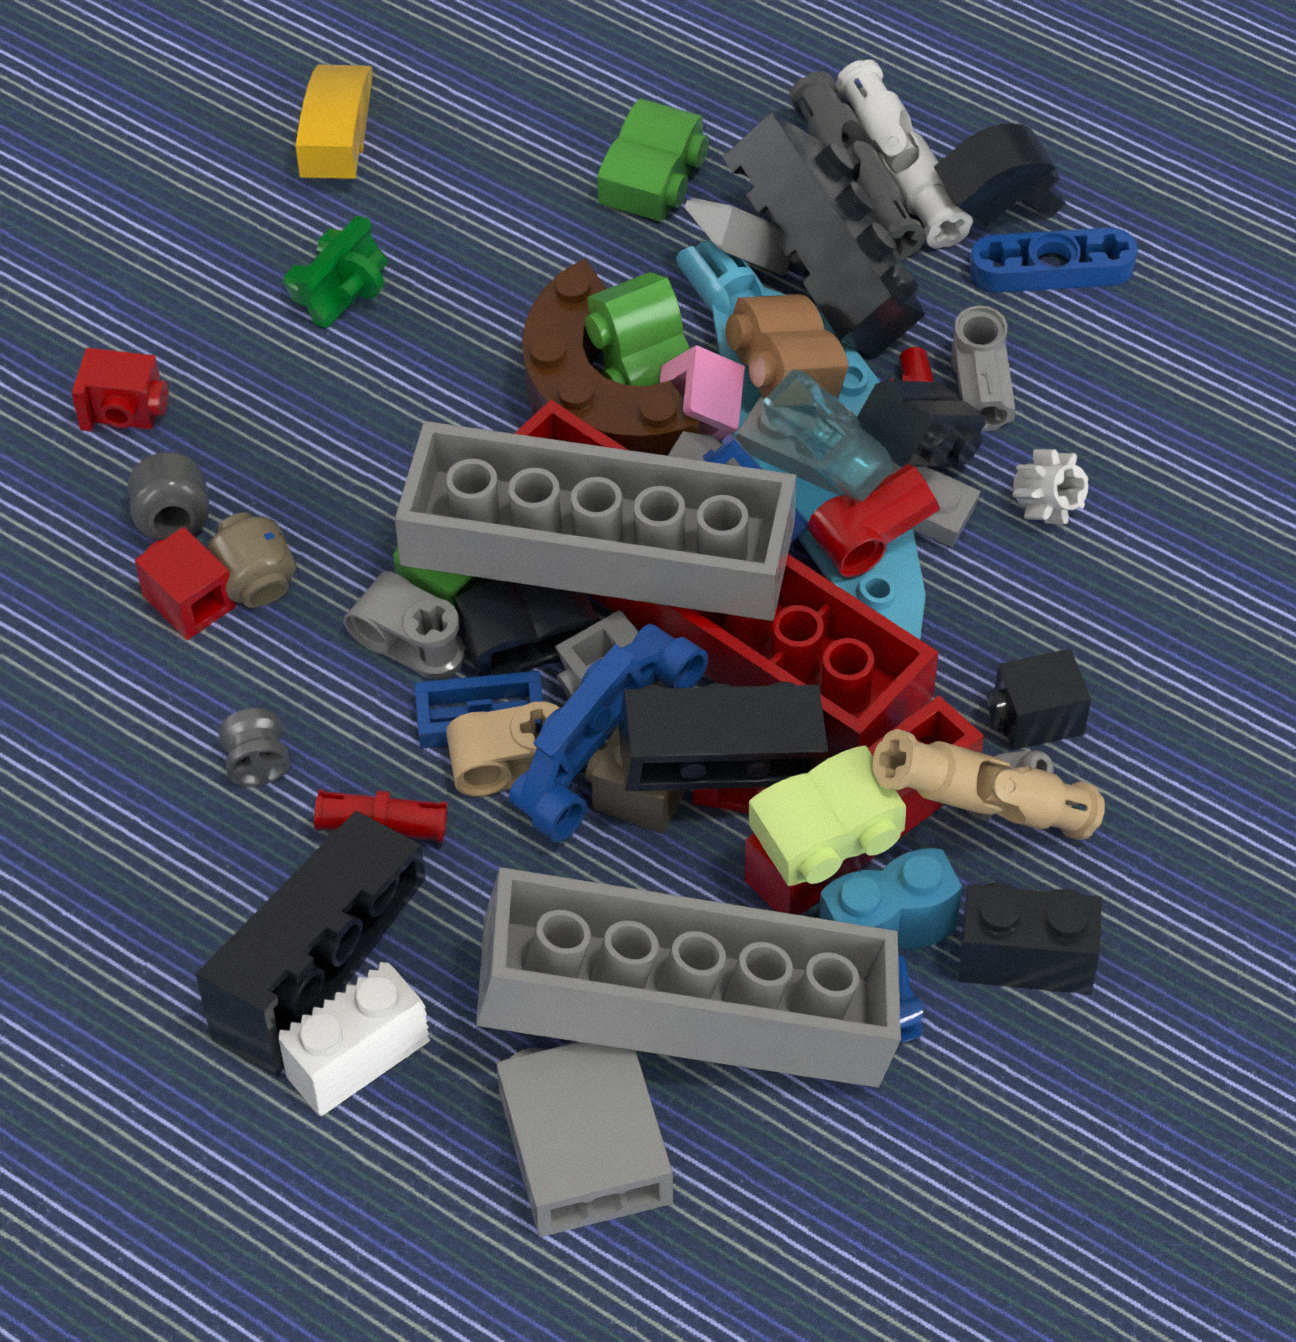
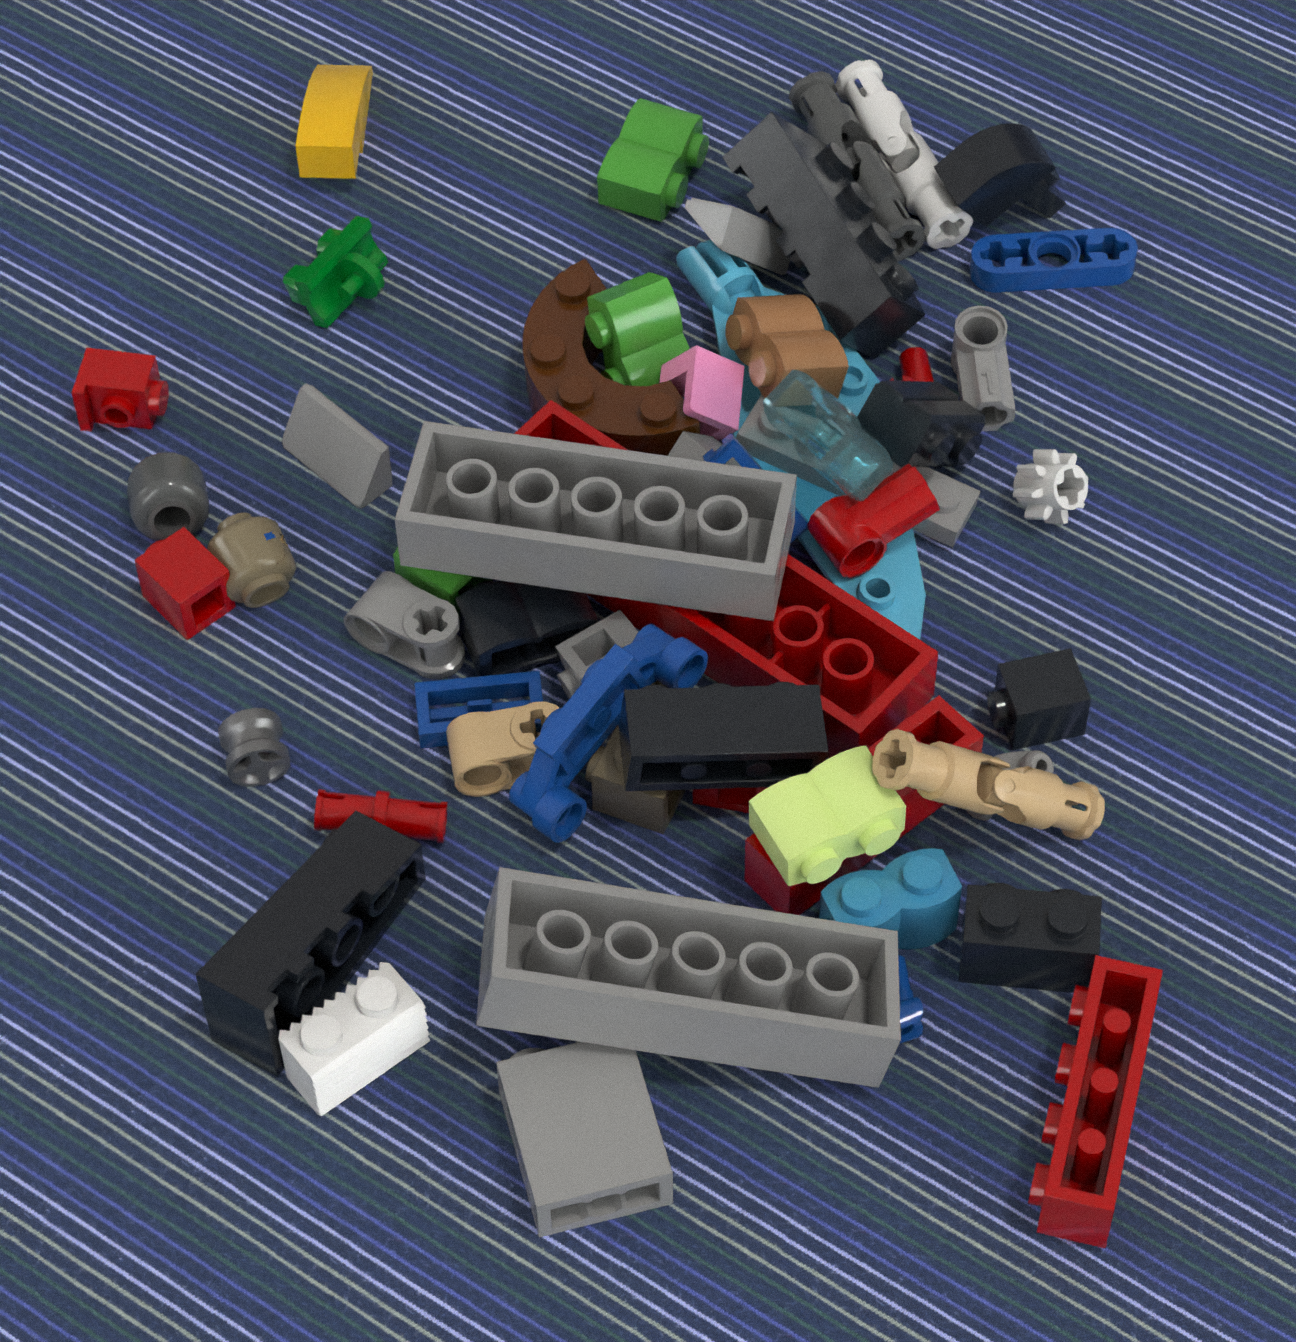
(337, 448): none -> light grey slope
(1099, 1103): none -> red brick

